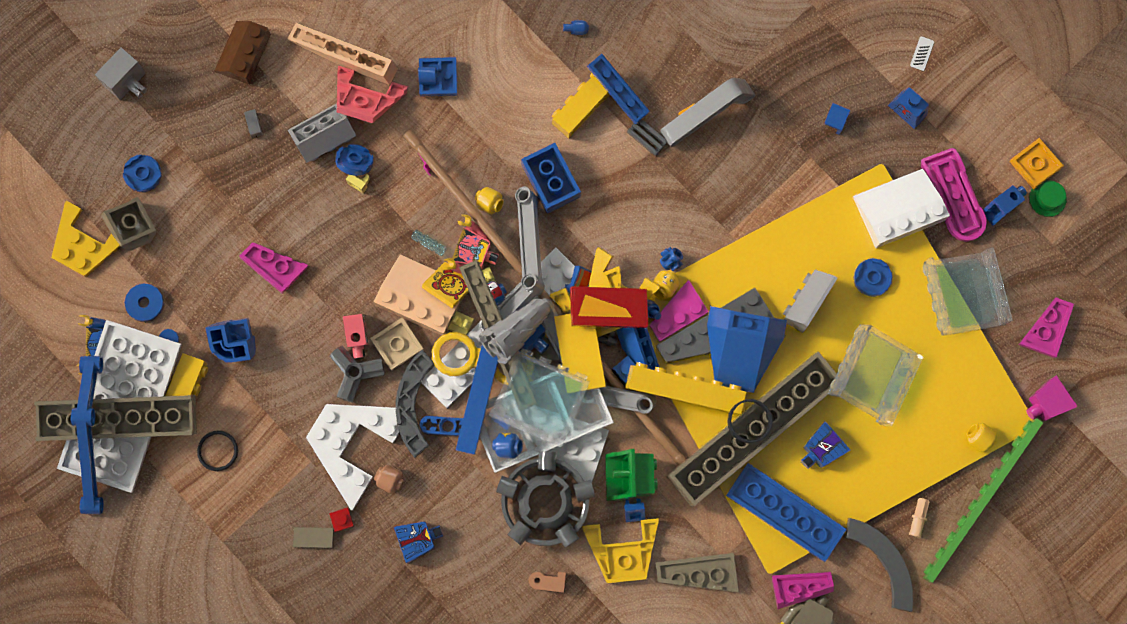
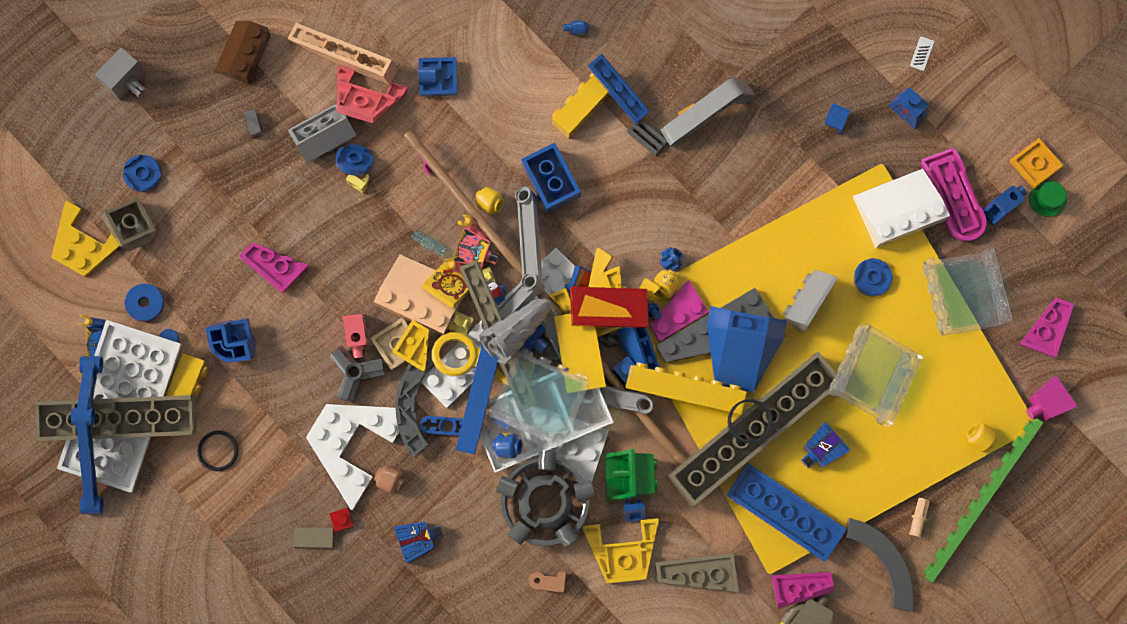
(413, 345): none -> yellow wing

